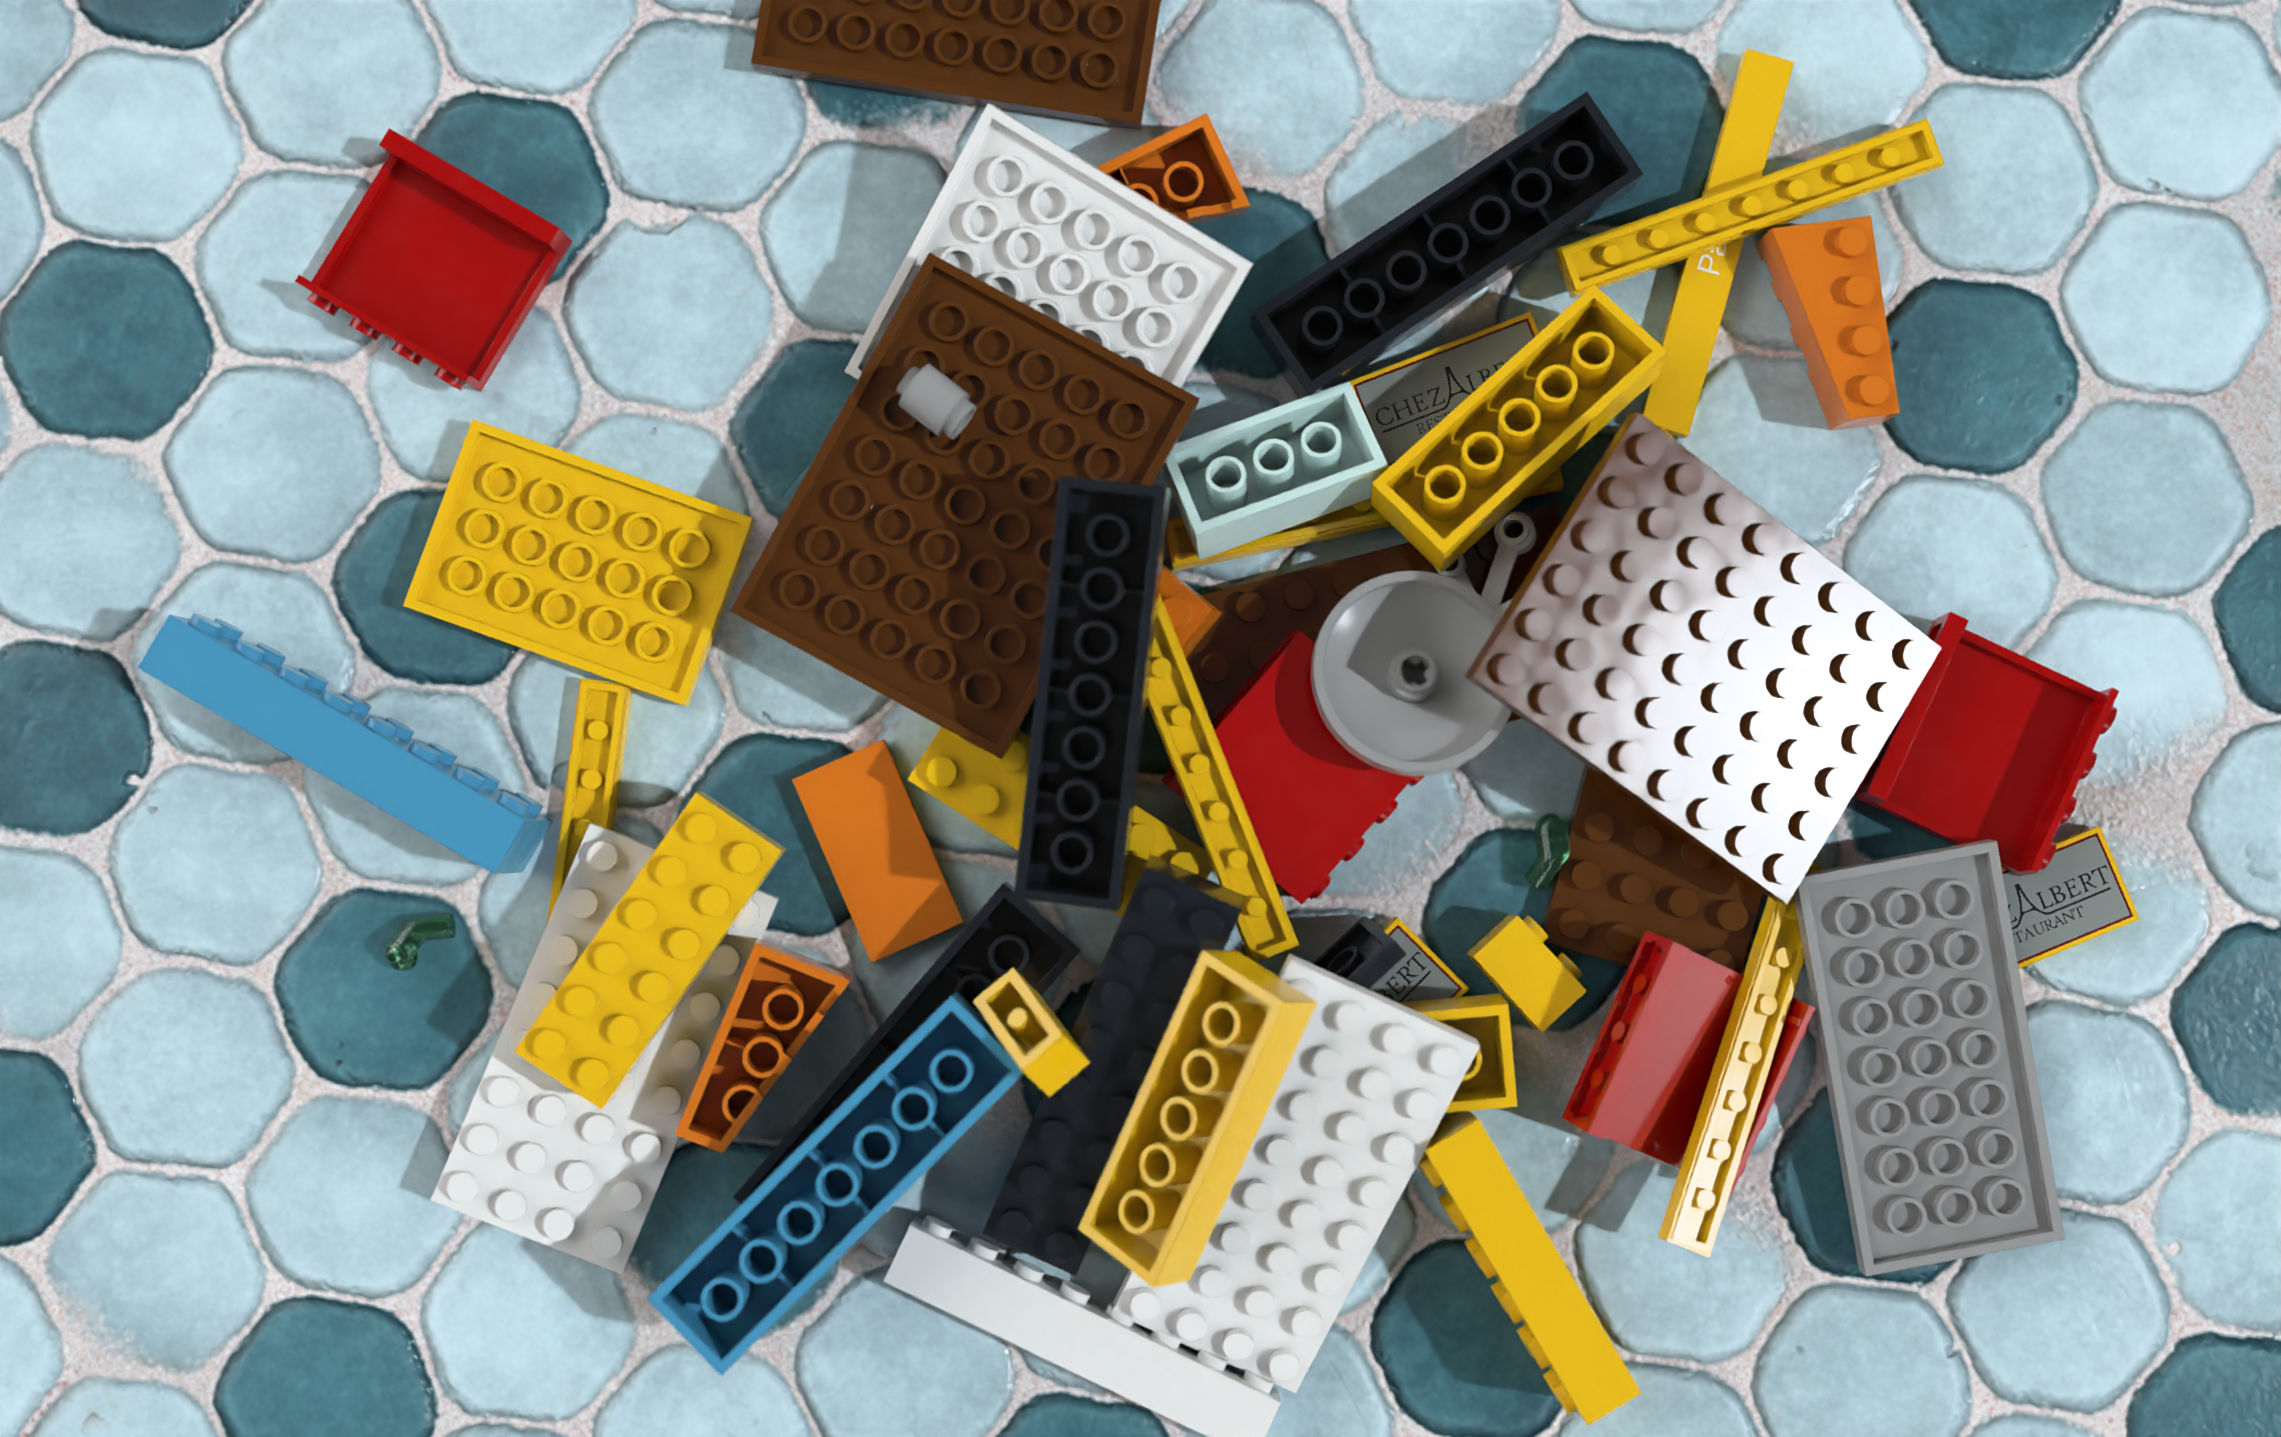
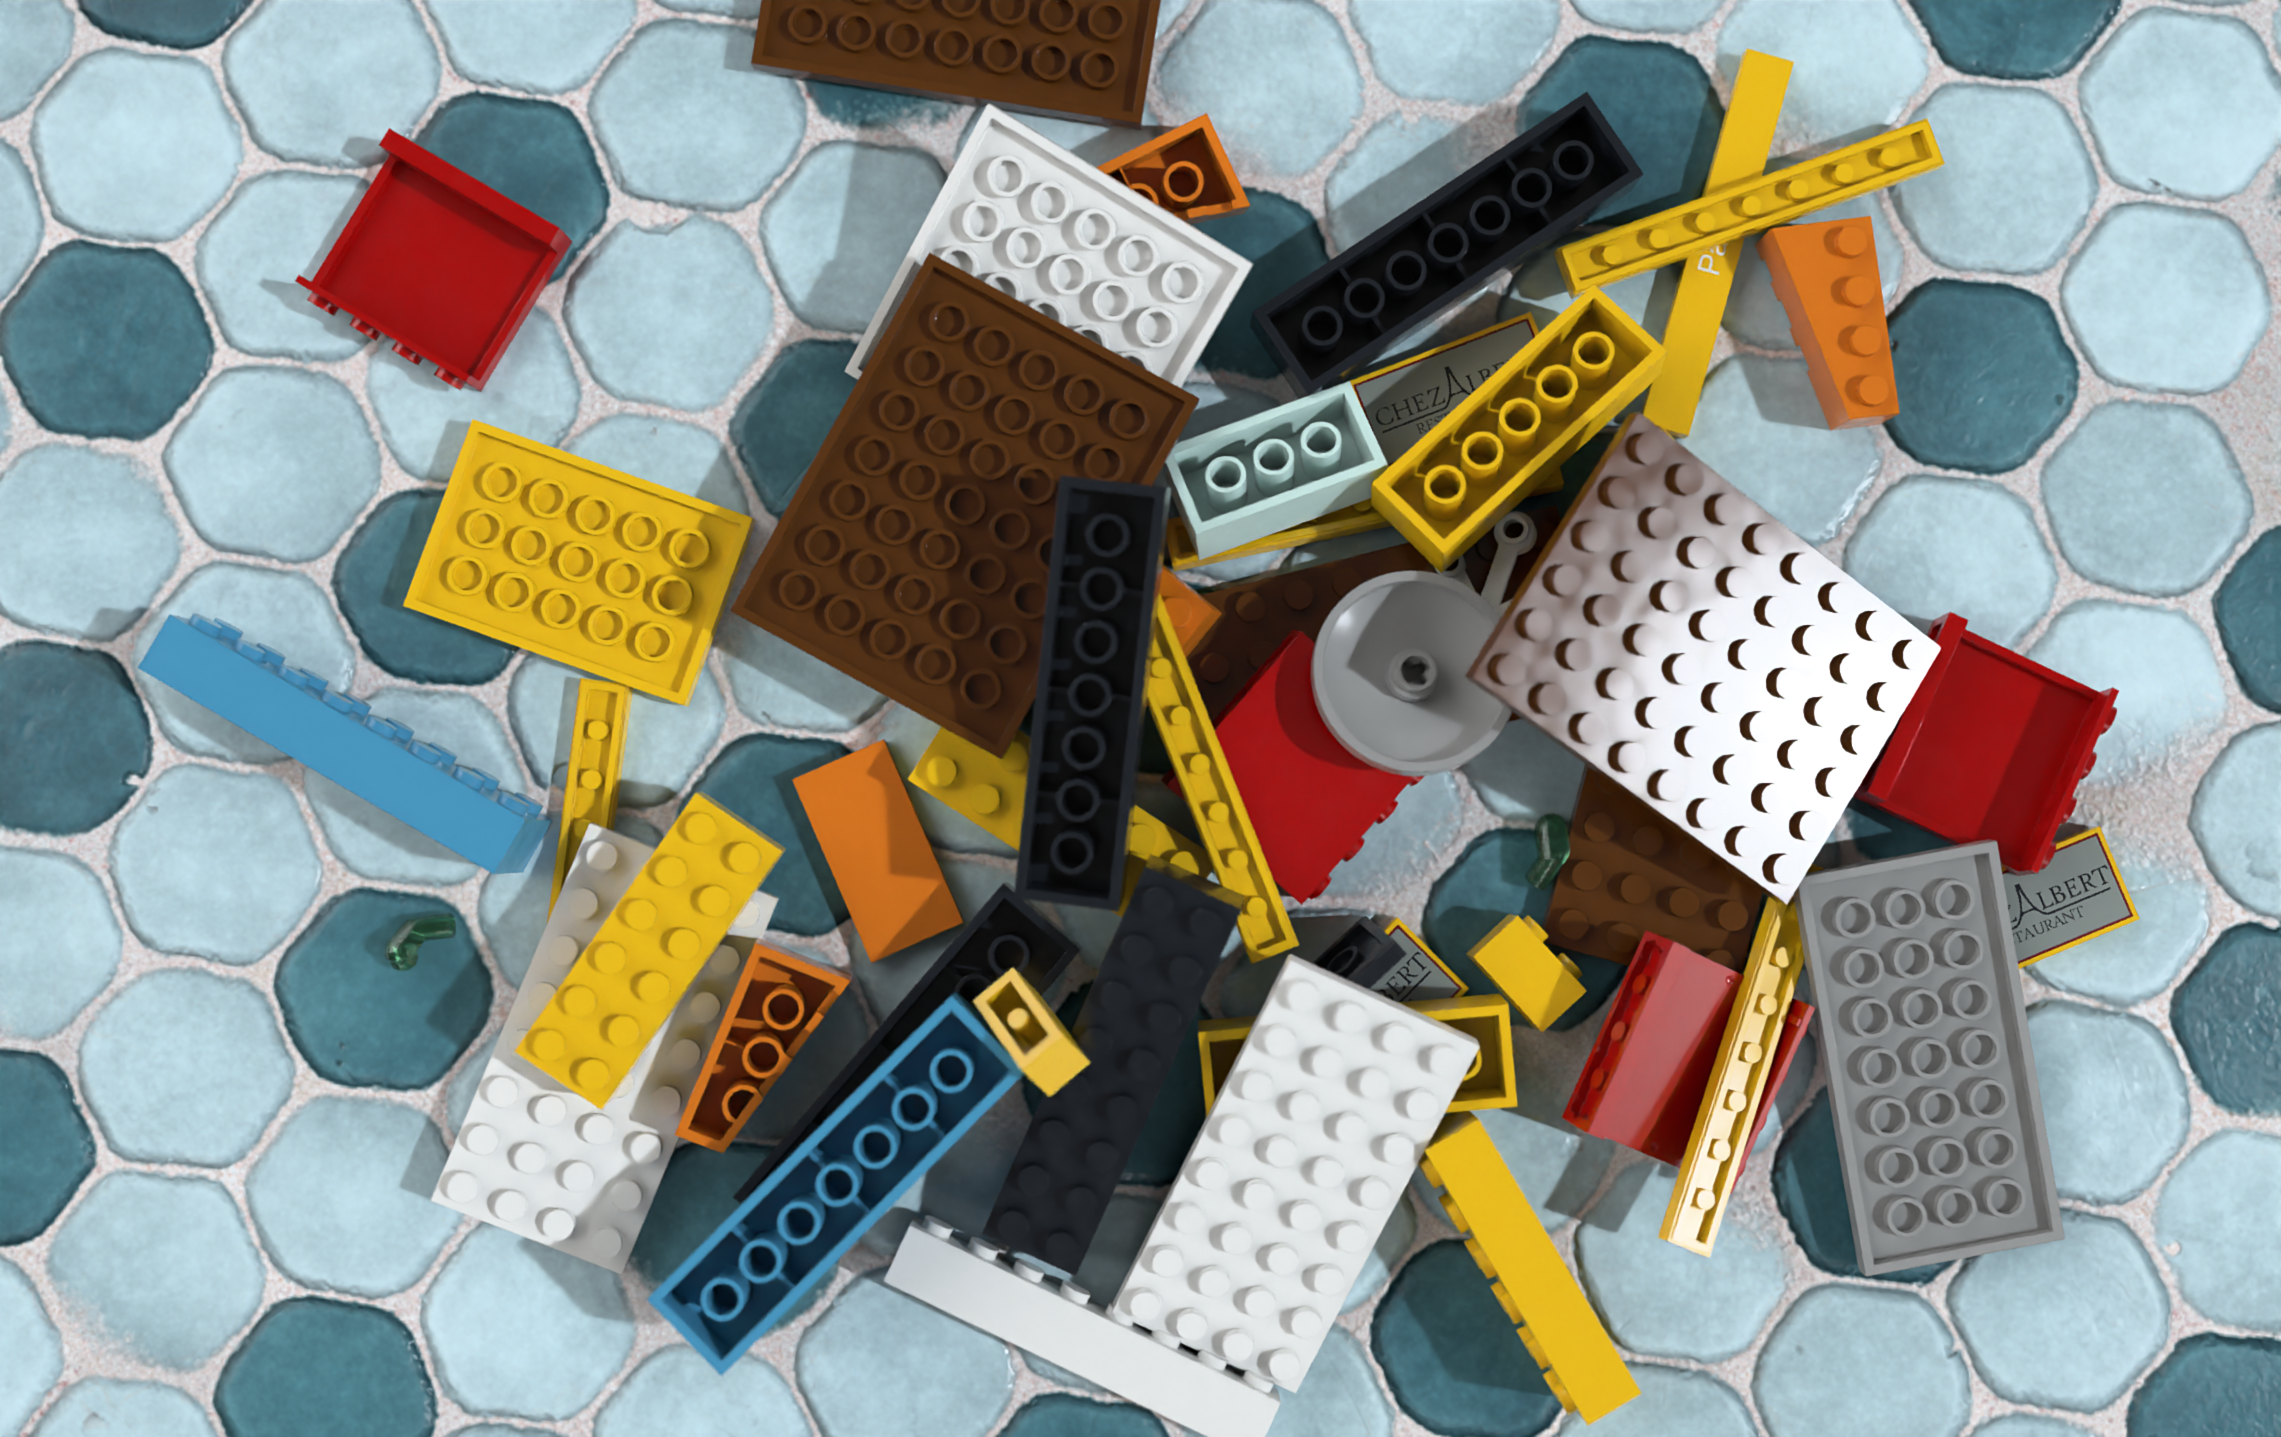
(935, 401): light grey brick -> none
(1196, 1116): yellow brick -> none

